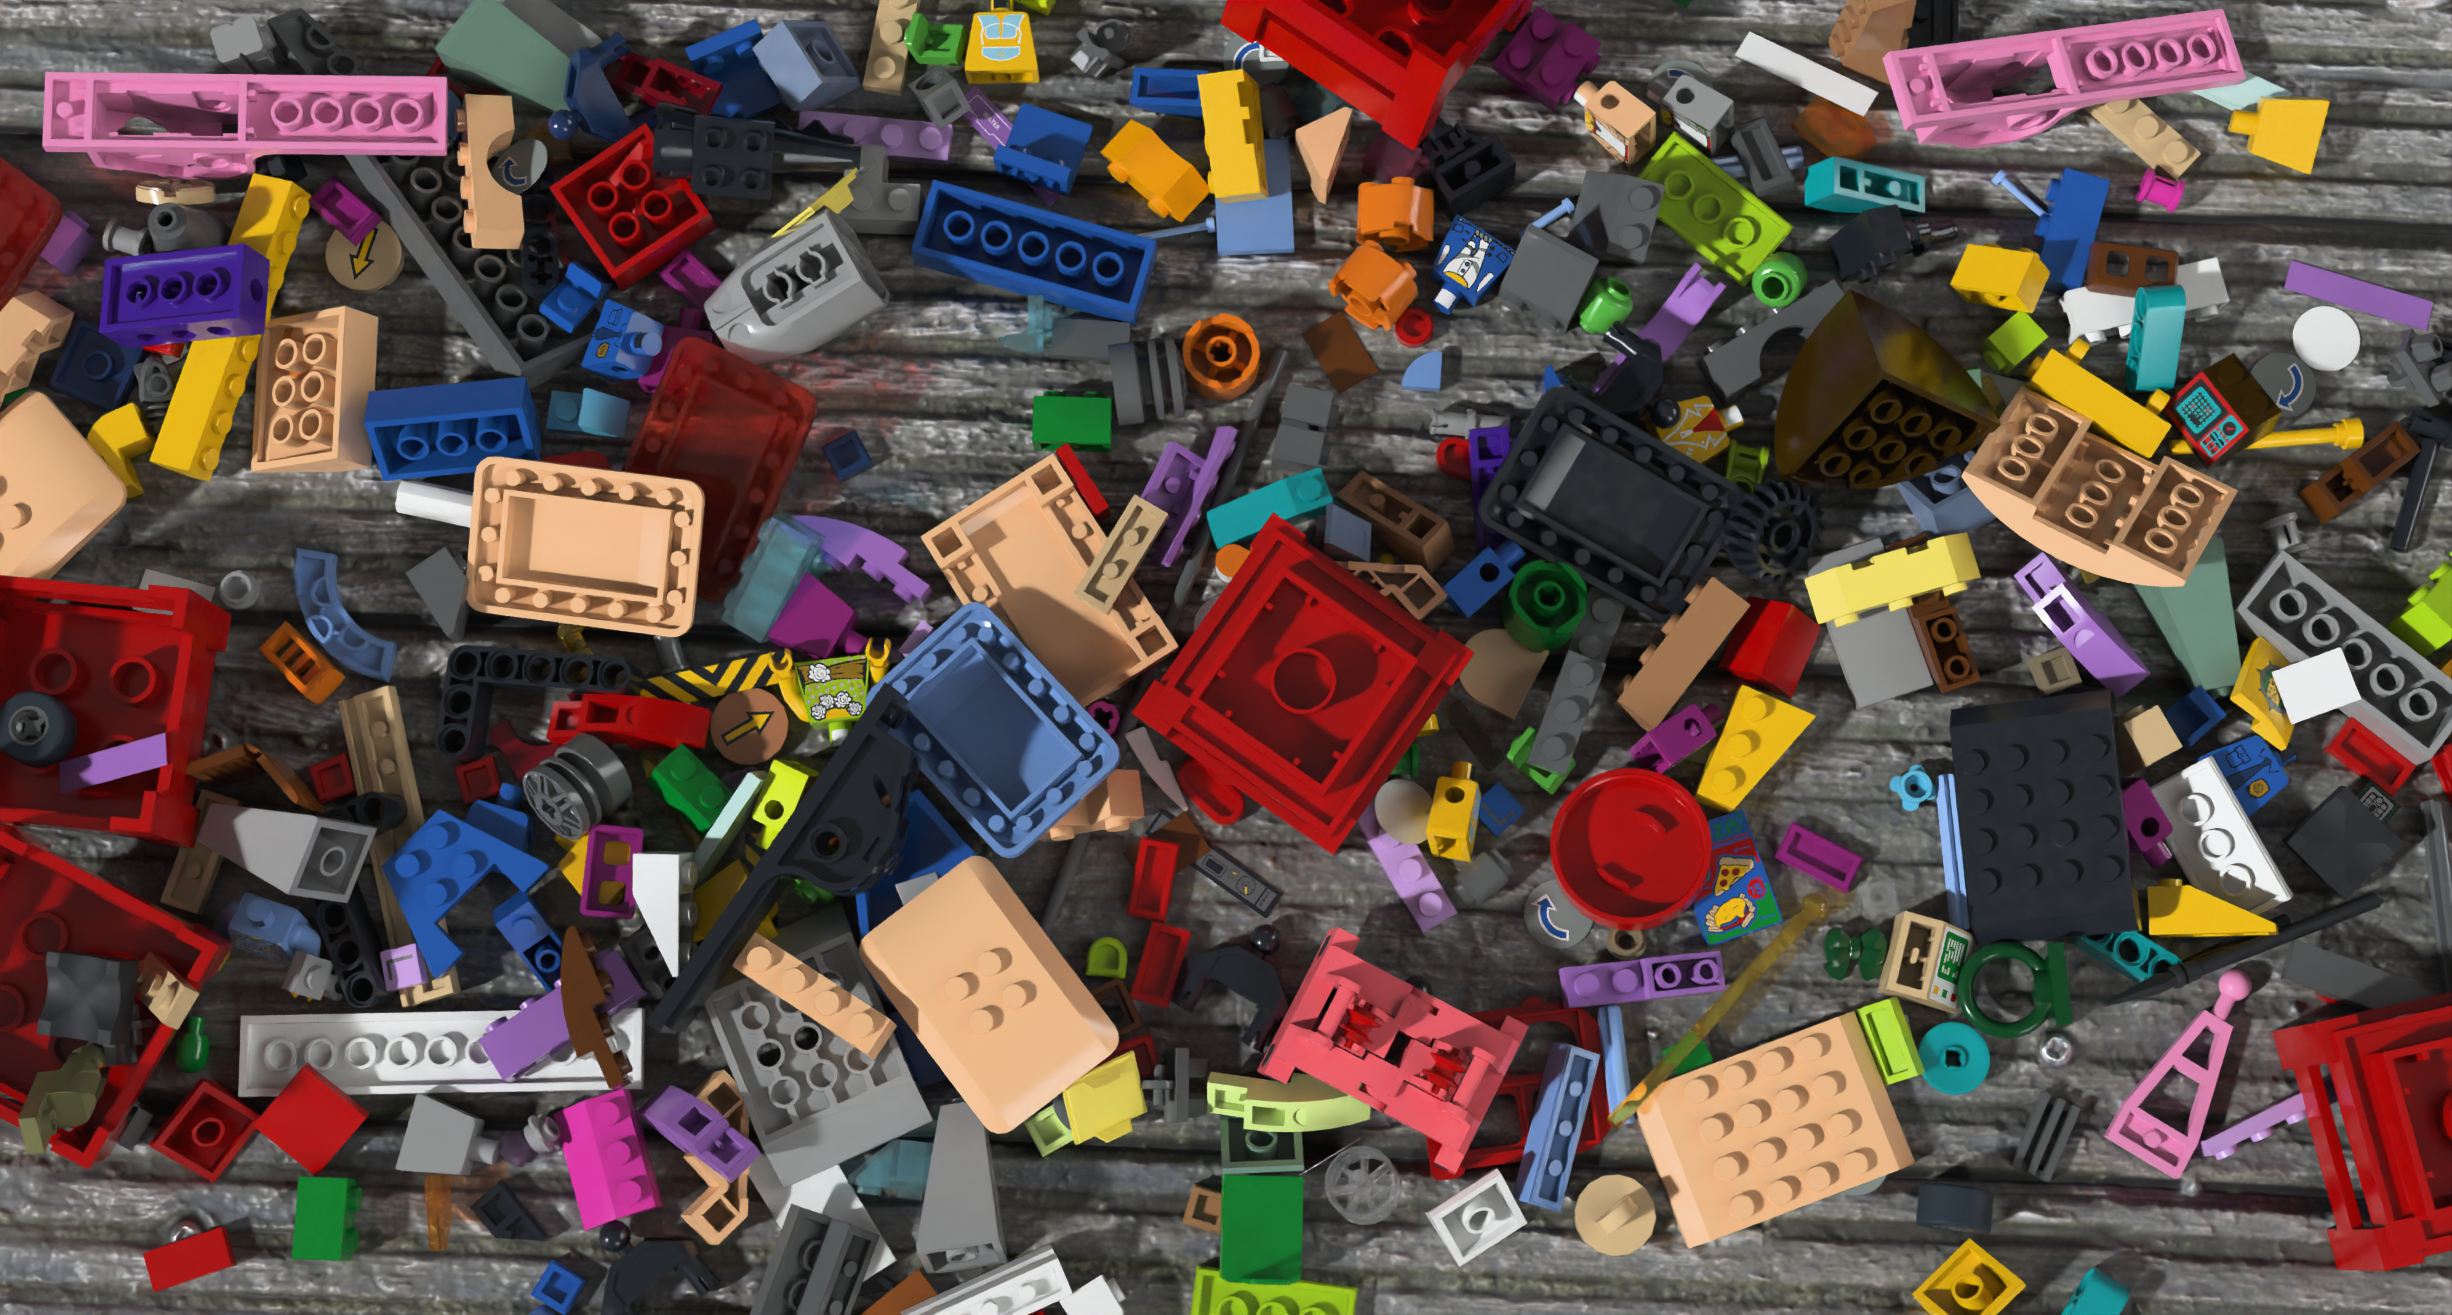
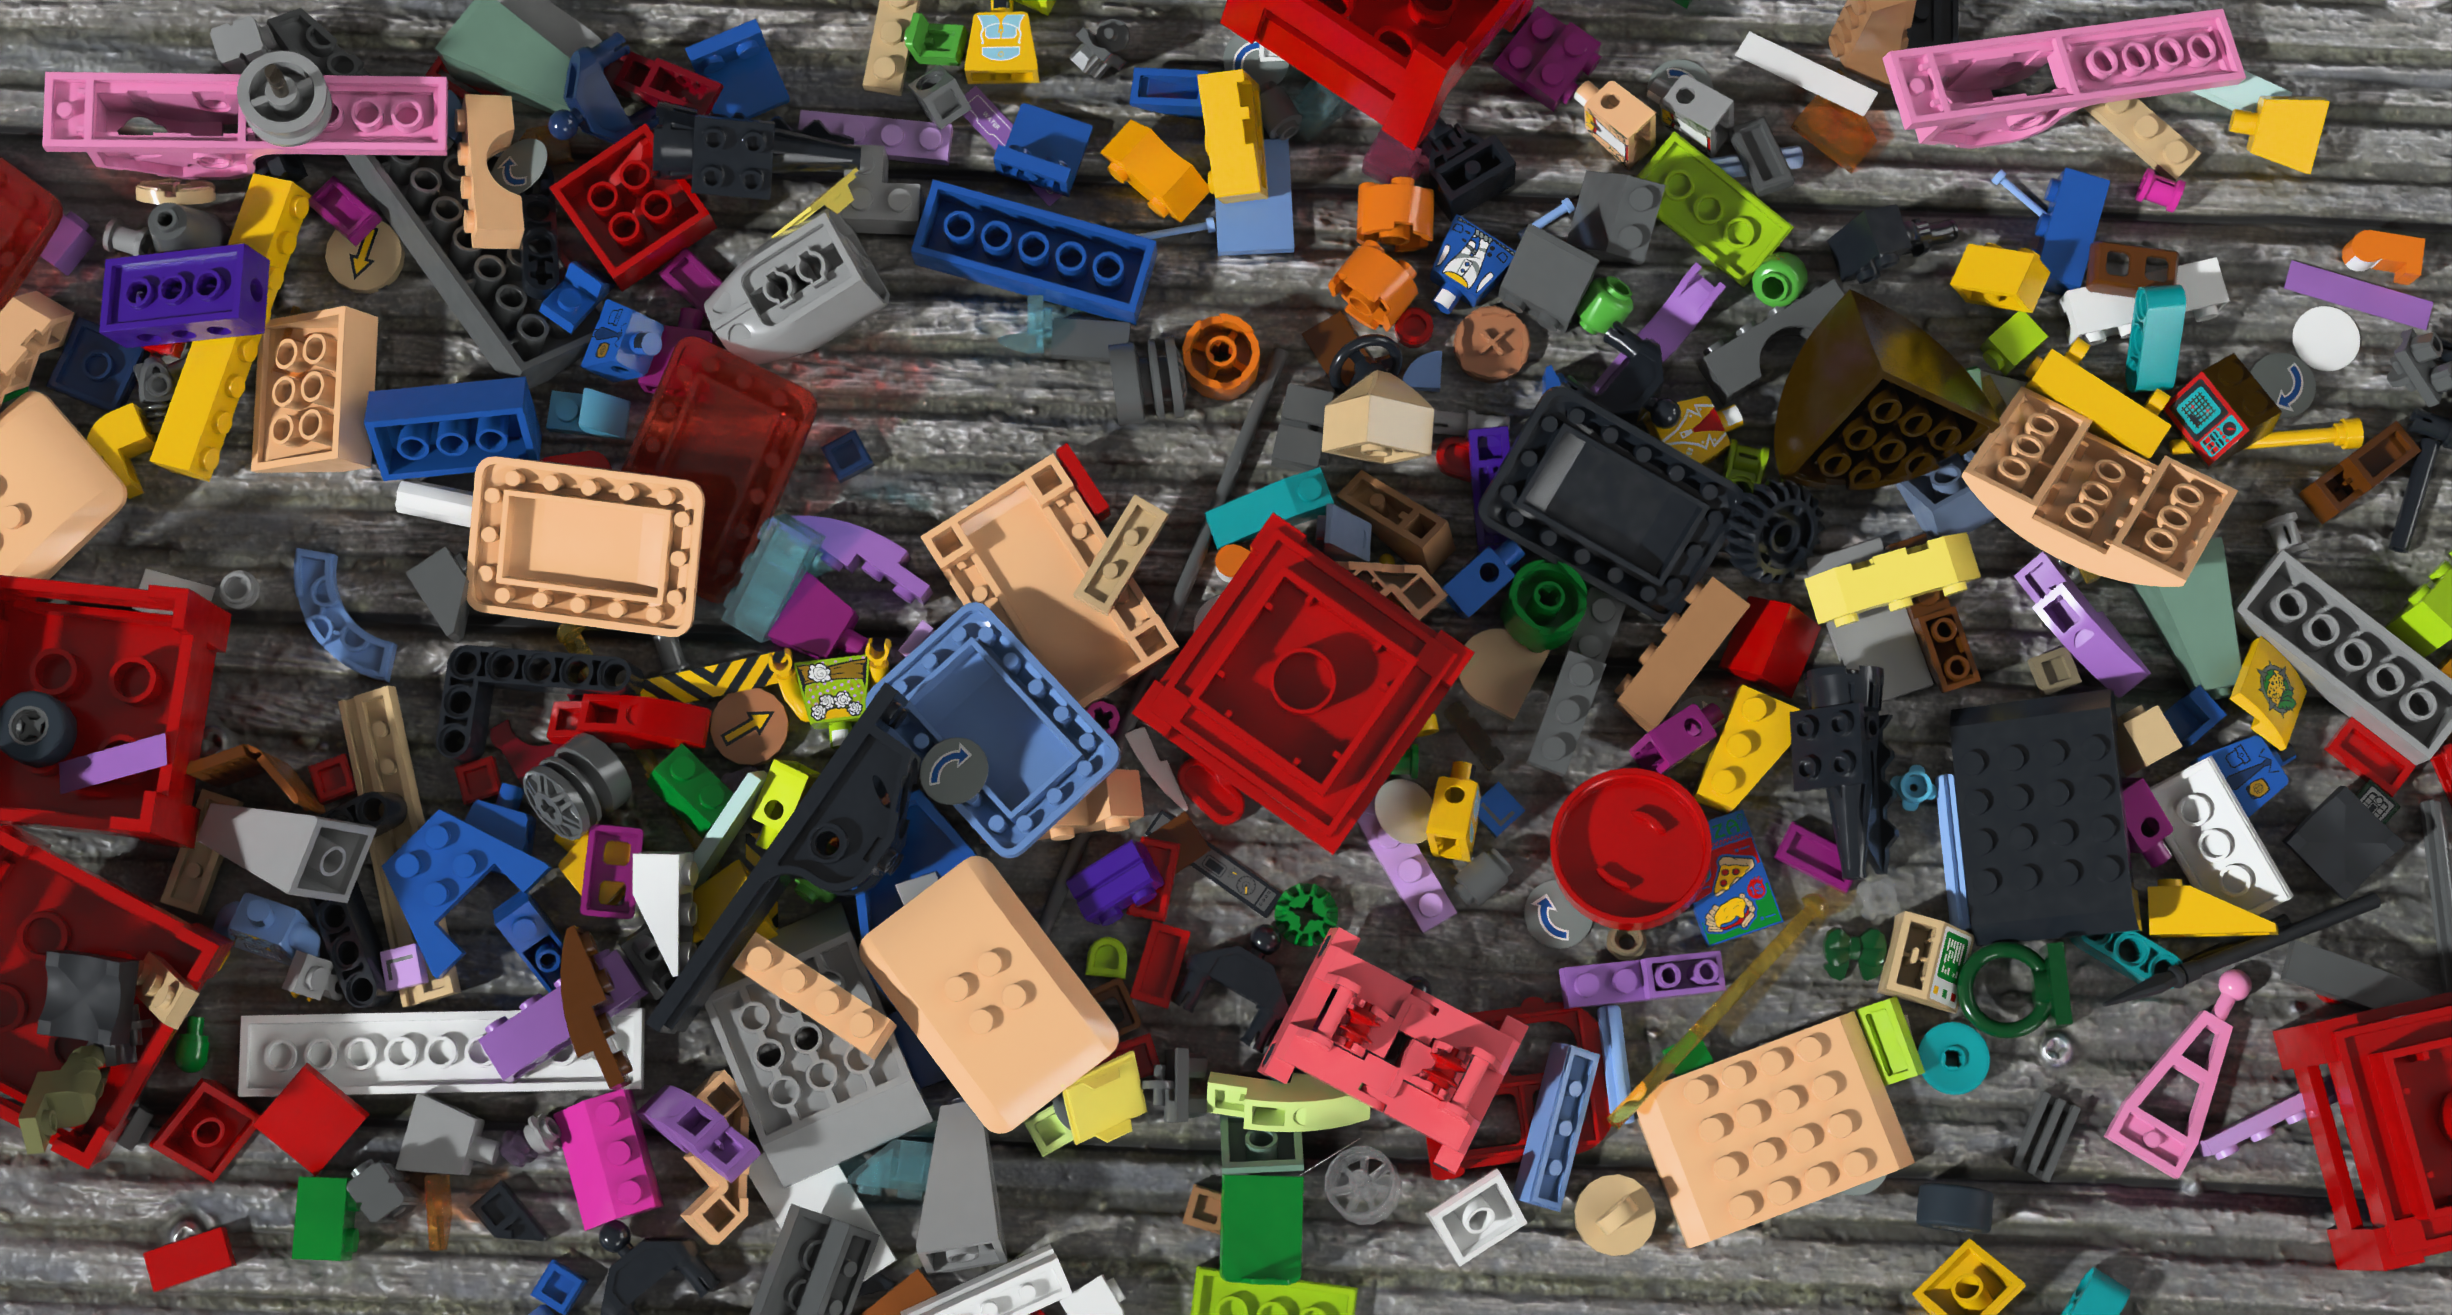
(284, 98): none -> light grey wheel
(321, 677): orange slope -> none
(383, 1192): none -> dark grey brick
(806, 64): sand blue slope -> none
(954, 771): none -> light grey sticker
(1079, 421): green brick -> none
(1115, 883): none -> dark purple brick
(1180, 487): medium lavender bracket -> none
(1289, 923): none -> green gear
(1321, 148): light nougat slope -> none
(1377, 413): none -> tan piece
(1491, 344): none -> nougat tile
(1519, 754): bright green bracket -> none
(1843, 750): none -> black piece
(1858, 186): teal slope -> none
(2316, 685): white sticker -> none
(2386, 253): none -> orange leg

